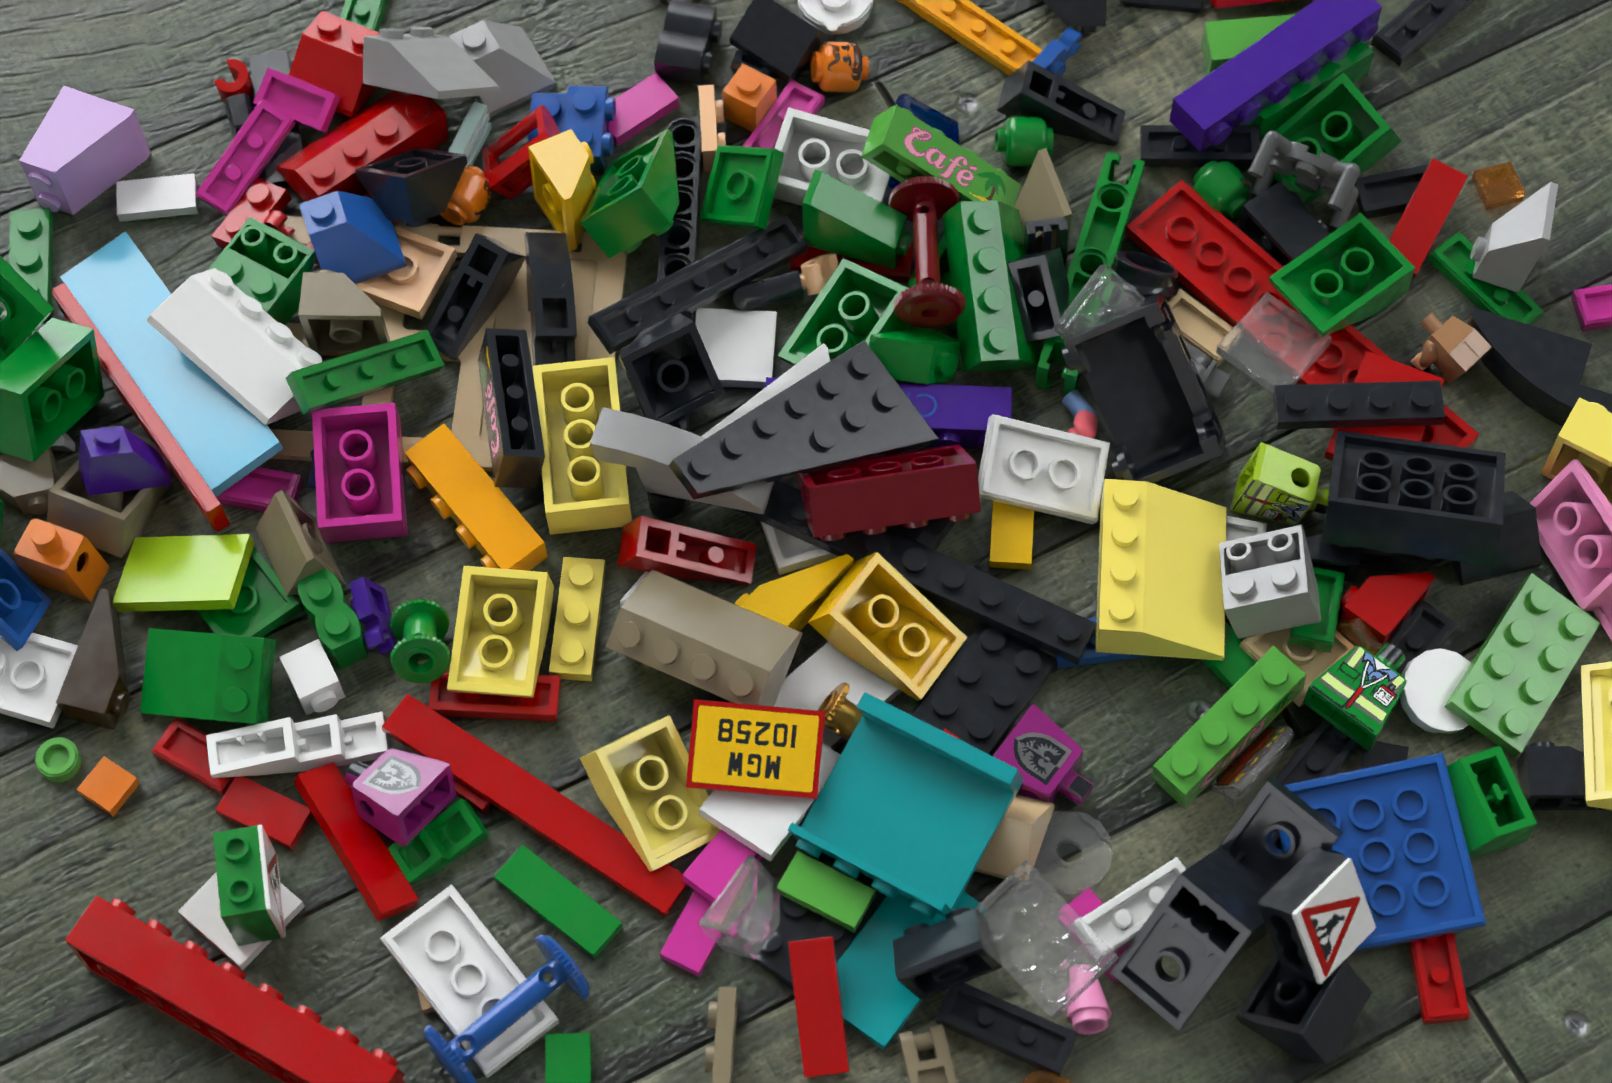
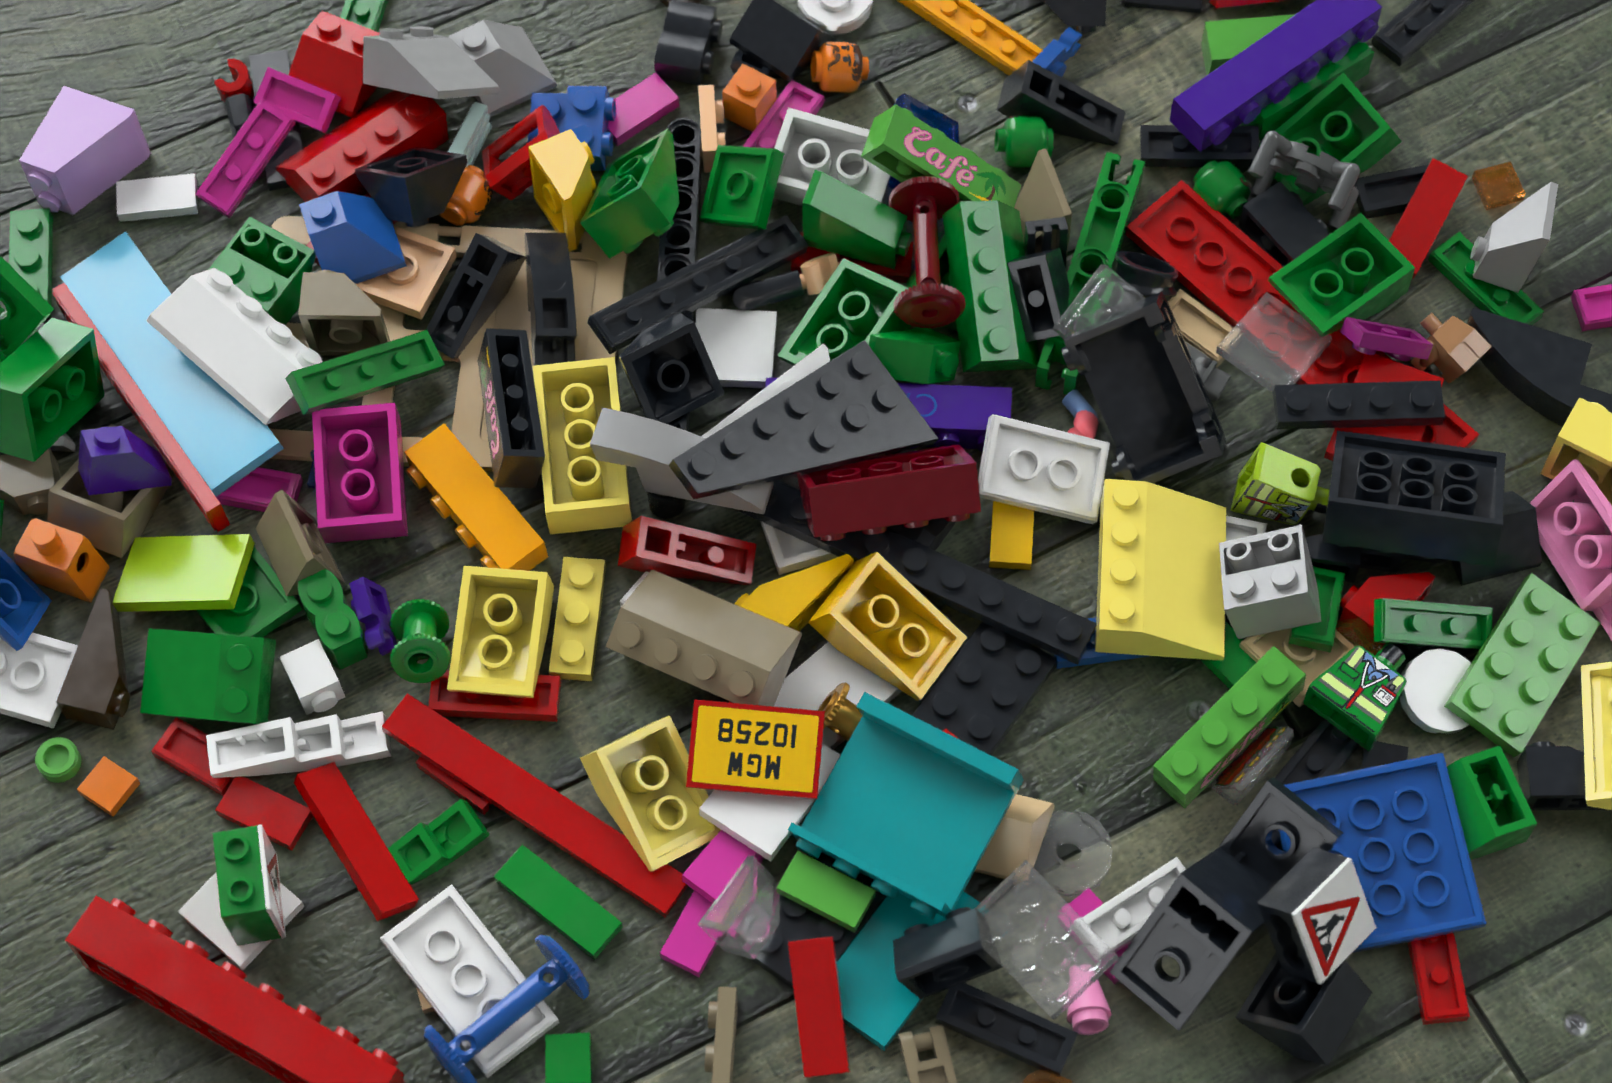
(262, 202): plate -> none
(400, 792): magenta torso -> none
(1045, 759): torso -> none
(1396, 341): none -> magenta plate
(1431, 624): none -> green tile

